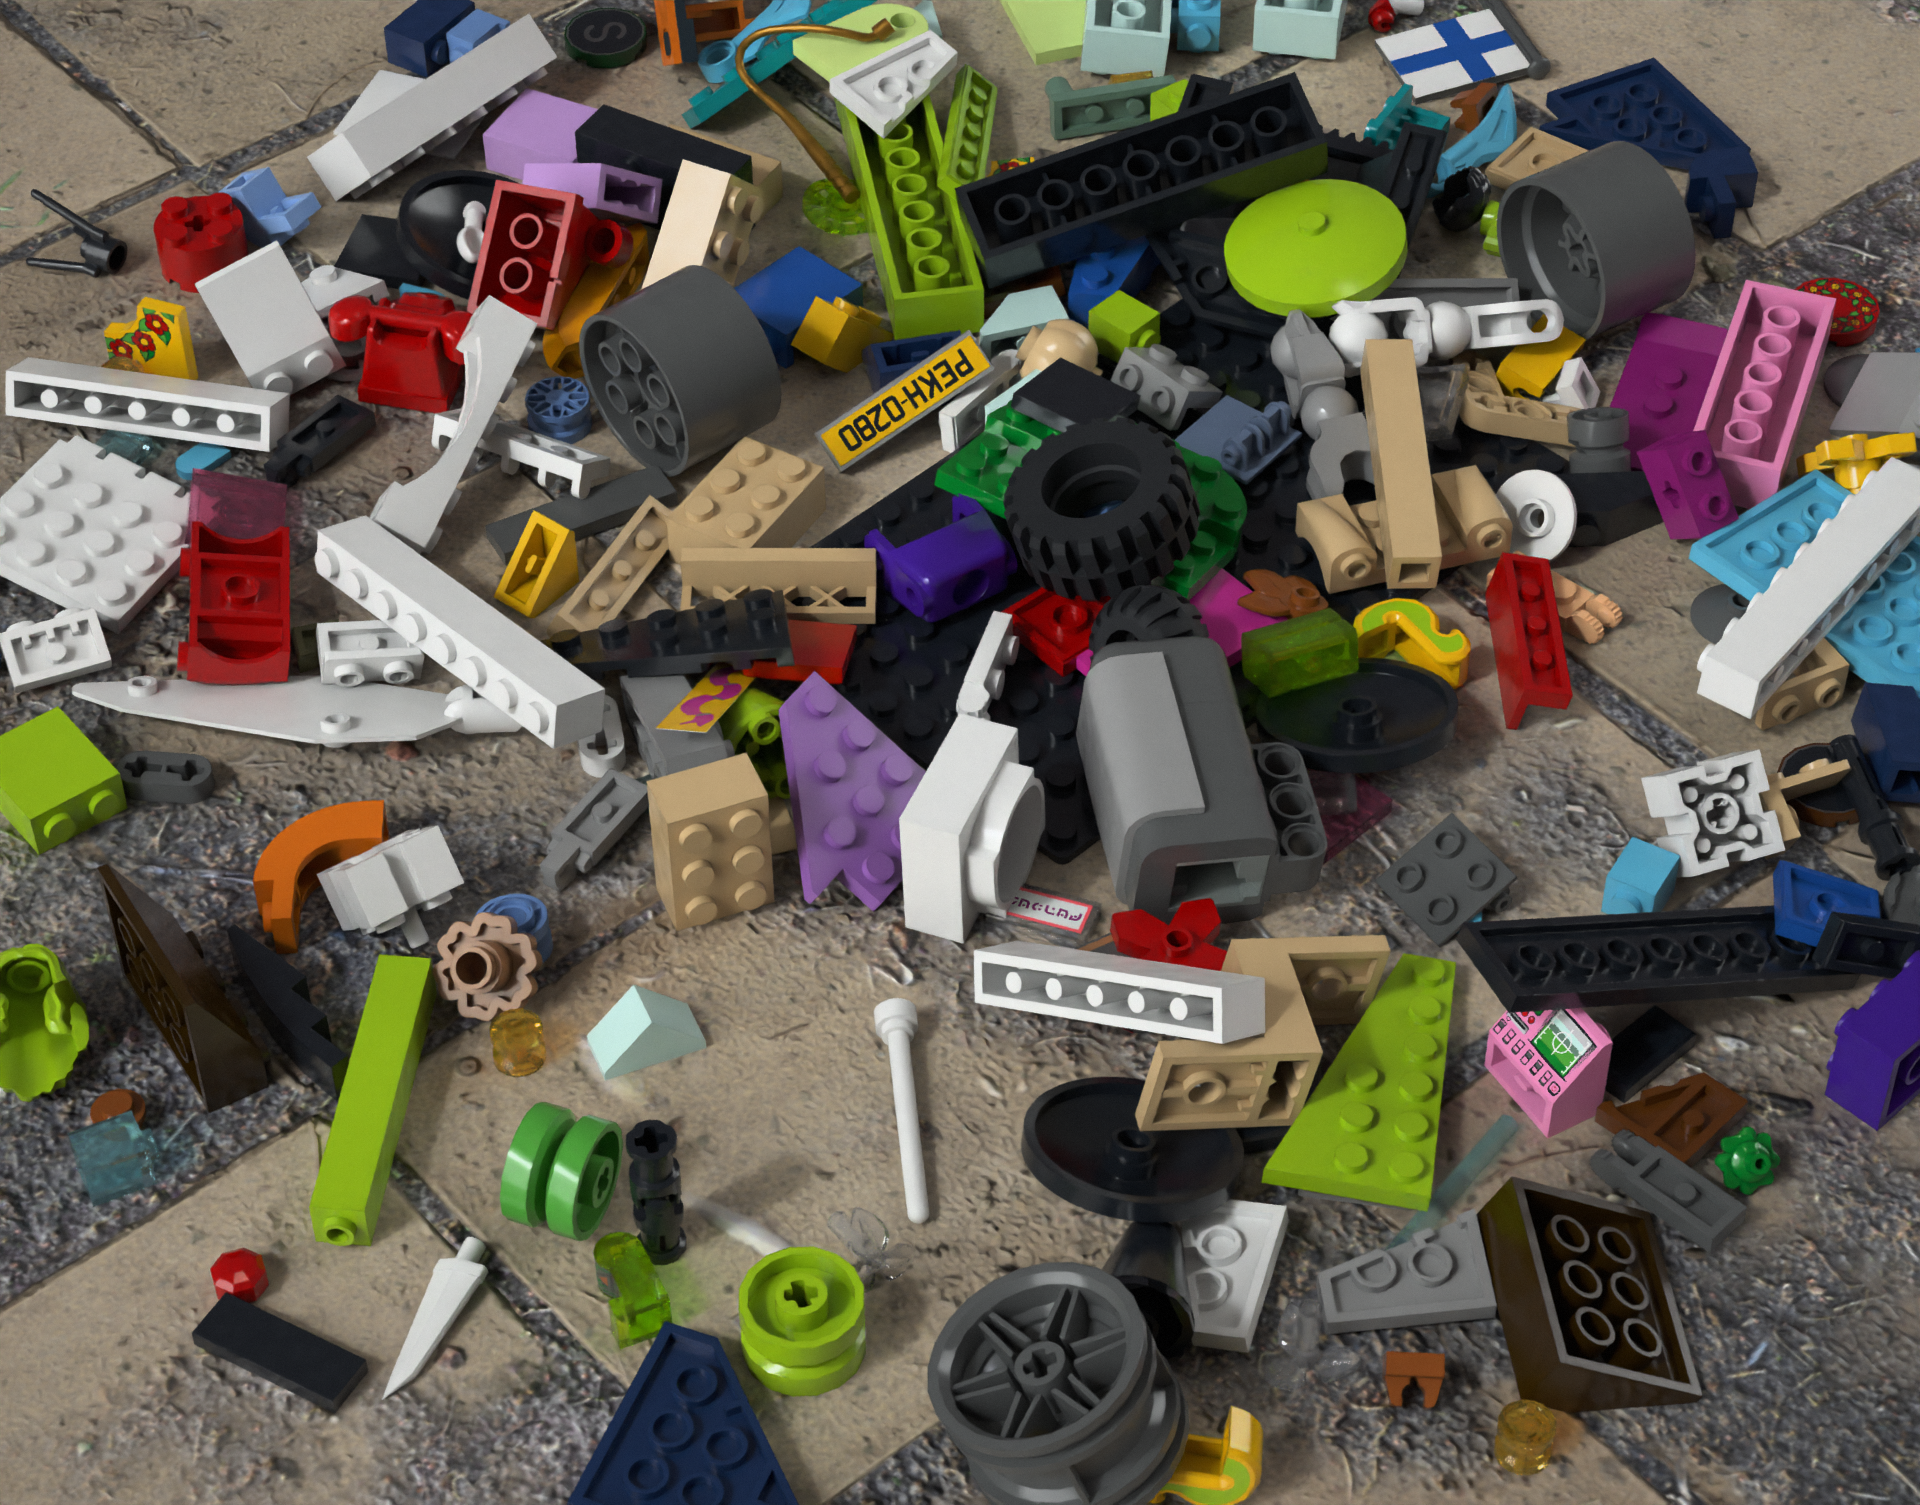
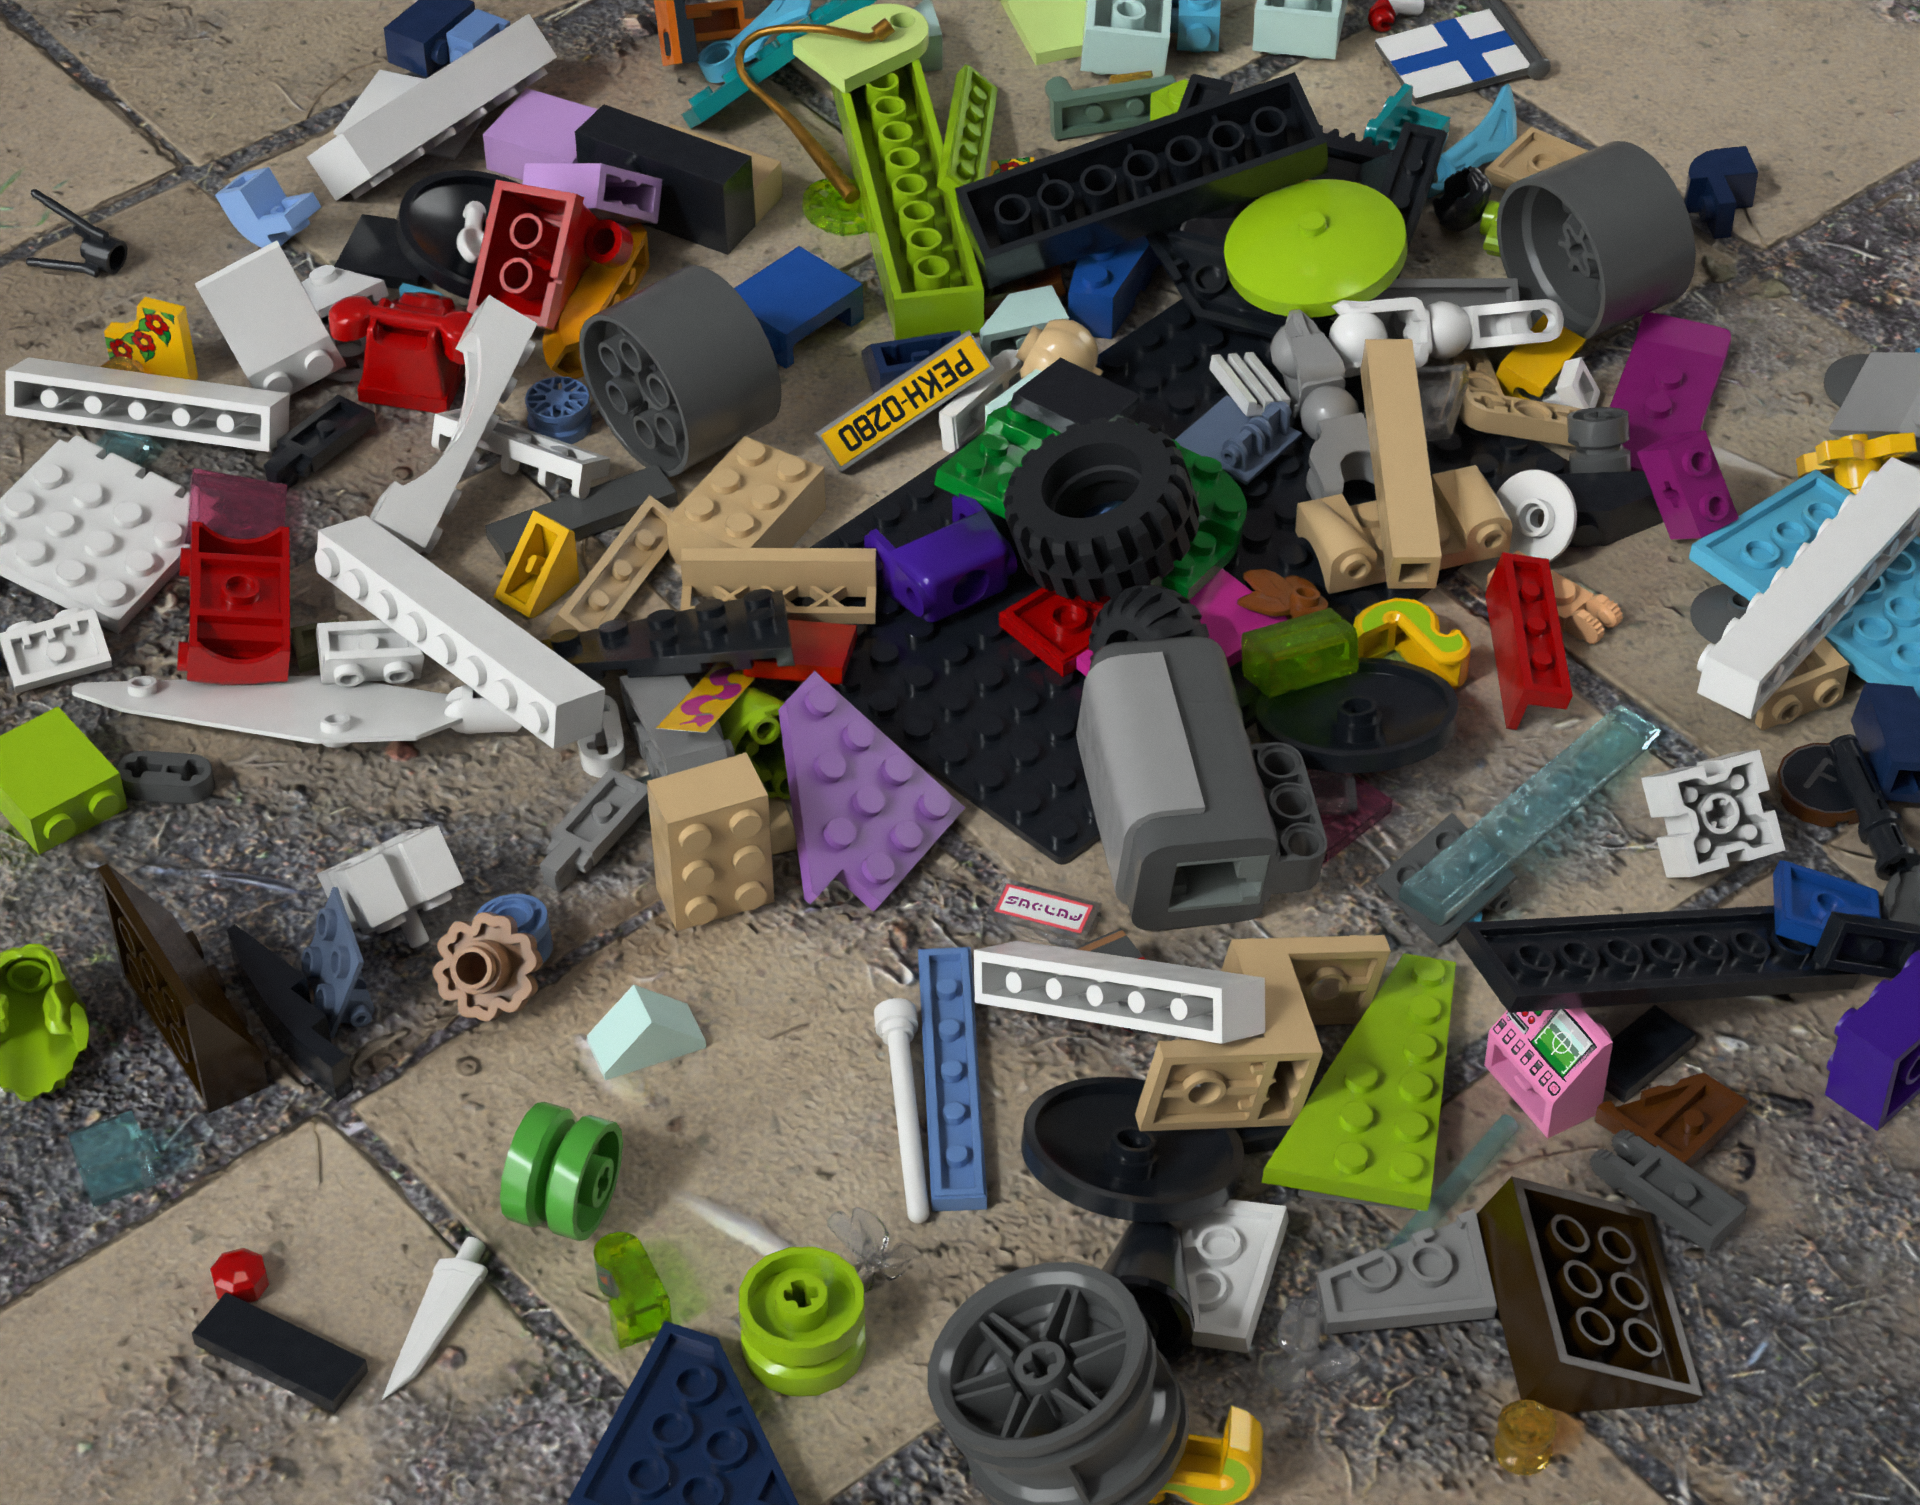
(116, 1103): dark orange plate -> none
(198, 237): red brick -> none
(201, 456): medium azure piece -> none
(302, 850): orange arch -> none
(335, 968): none -> sand blue hinge
(373, 1101): lime brick -> none
(518, 1042): clear yellow wheel -> none
(605, 37): tile -> none
(656, 1190): black piece -> none
(706, 223): tan brick -> none
(838, 333): yellow slope -> none
(894, 81): white wing -> none
(952, 1080): none -> medium blue tile
(969, 830): white container -> none
(986, 672): white hinge -> none
(1123, 323): lime brick -> none
(1164, 384): light grey bracket -> none
(1181, 942): red plant -> none
(1256, 382): none -> white tile
(1424, 1368): dark orange tile -> none
(1474, 105): dark orange tile -> none
(1528, 815): none -> clear light blue tile
(1639, 107): dark blue wing -> none
(1640, 879): medium azure brick -> none
(1747, 1160): green plant -> none
(1764, 386): bright pink brick -> none
(1811, 778): tan bracket -> none
(1854, 311): tile -> none

